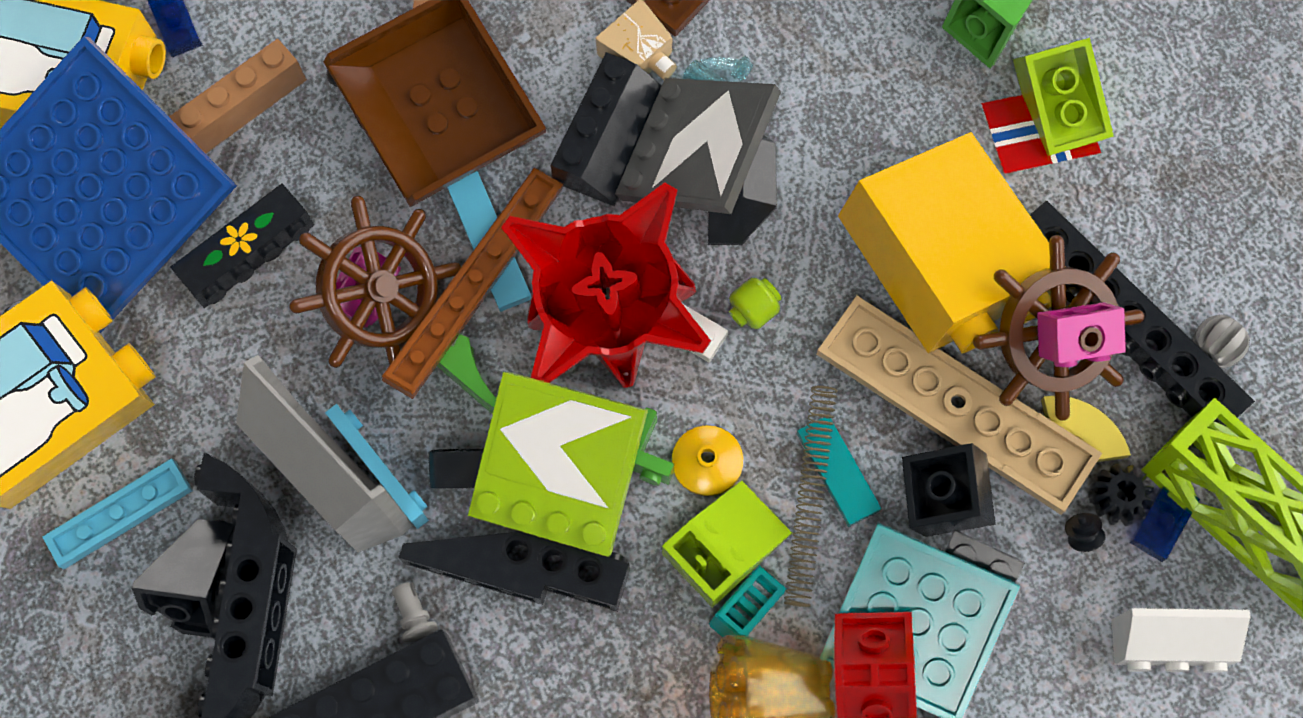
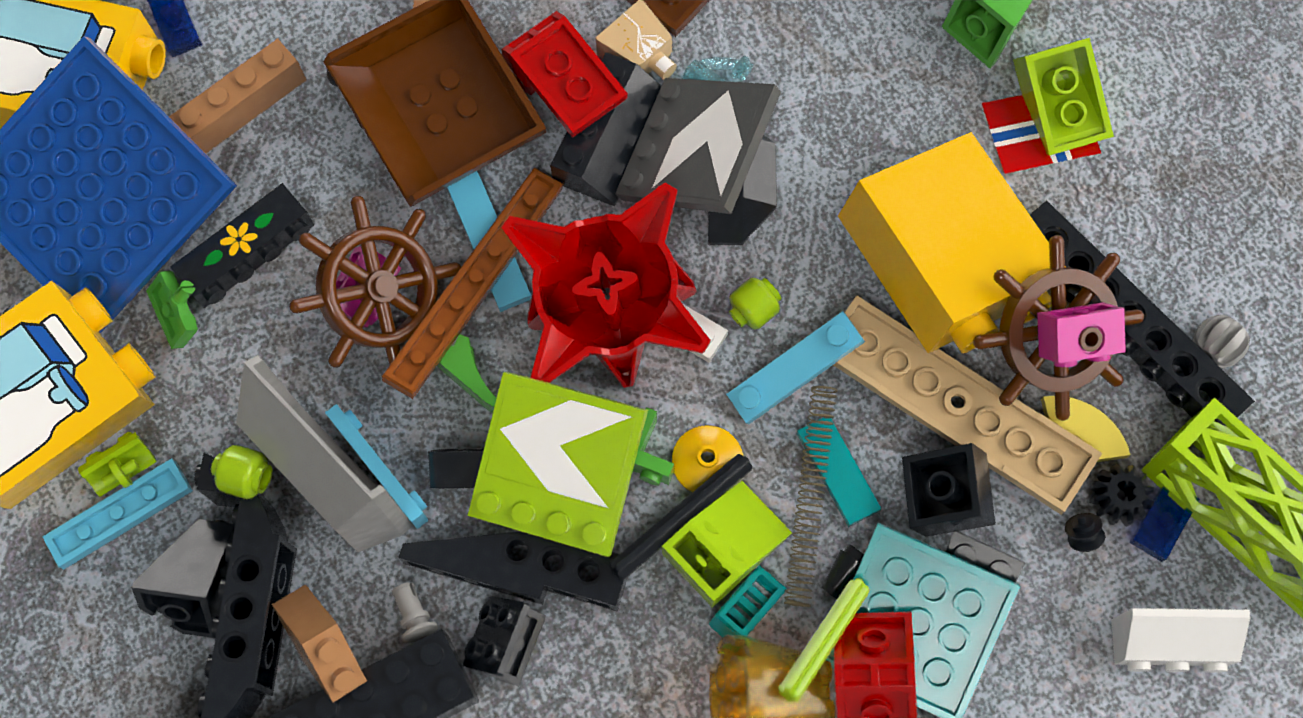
(117, 464): none -> lime hips
(171, 308): none -> bright green plate
(241, 471): none -> lime head
(319, 643): none -> medium nougat brick
(504, 639): none -> black bracket
(564, 73): none -> red bracket
(672, 522): none -> black axle
(795, 367): none -> medium azure plate
(823, 640): none -> lime axle
(842, 571): none -> black cone

